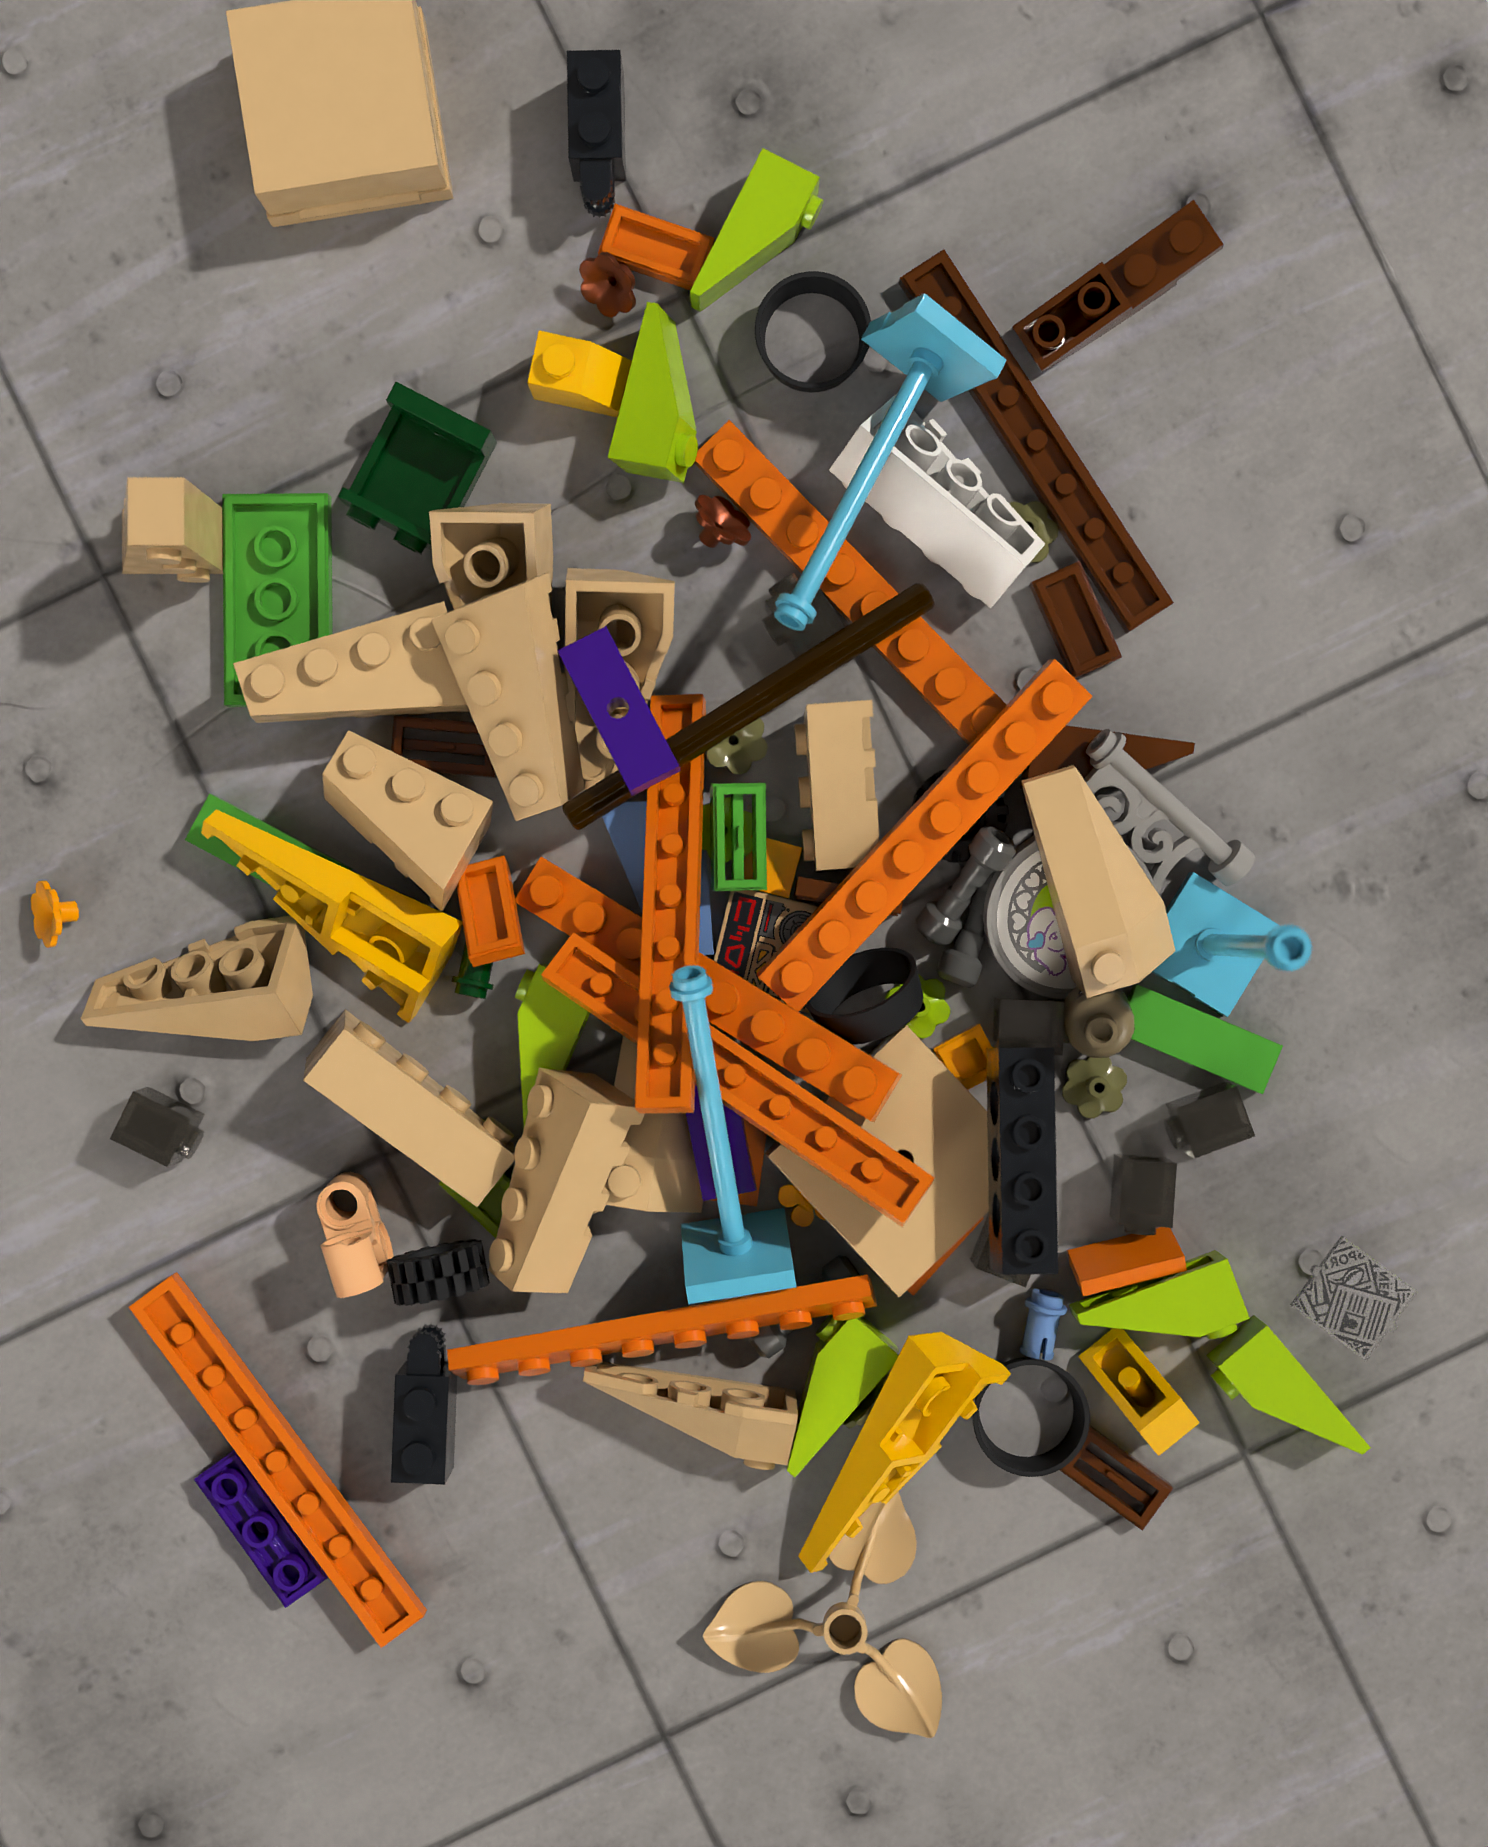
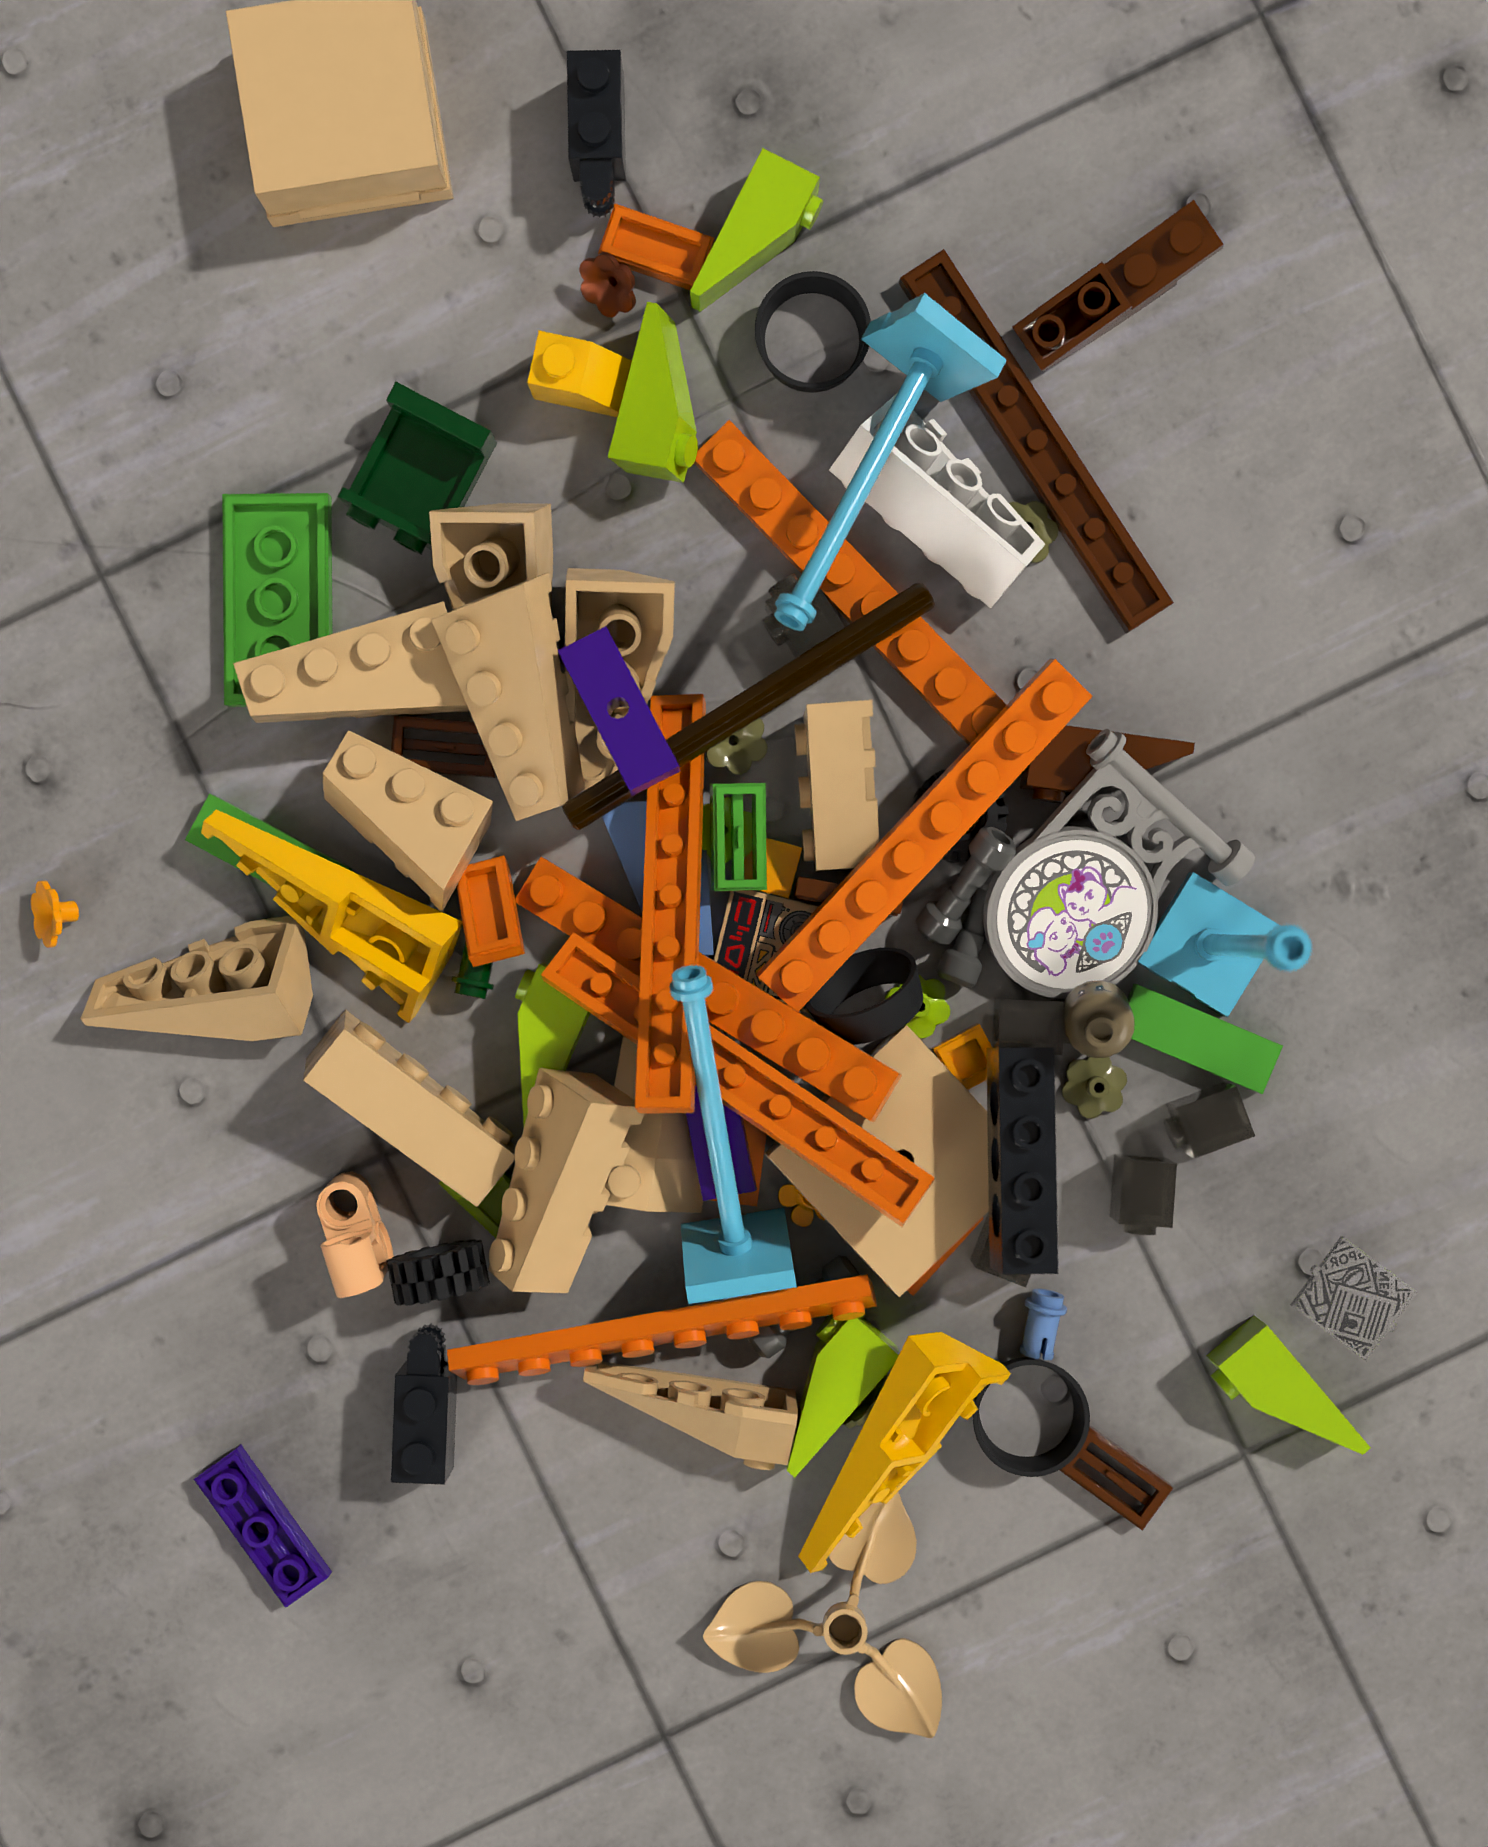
(159, 1127): clear smoke brick -> none
(171, 529): tan wedge -> none
(278, 1459): orange plate -> none
(721, 522): copper plant -> none
(1075, 620): reddish brown tile -> none
(1101, 897): tan wedge -> none
(1126, 1261): orange tile -> none
(1139, 1390): yellow slope -> none
(1183, 1304): lime slope -> none

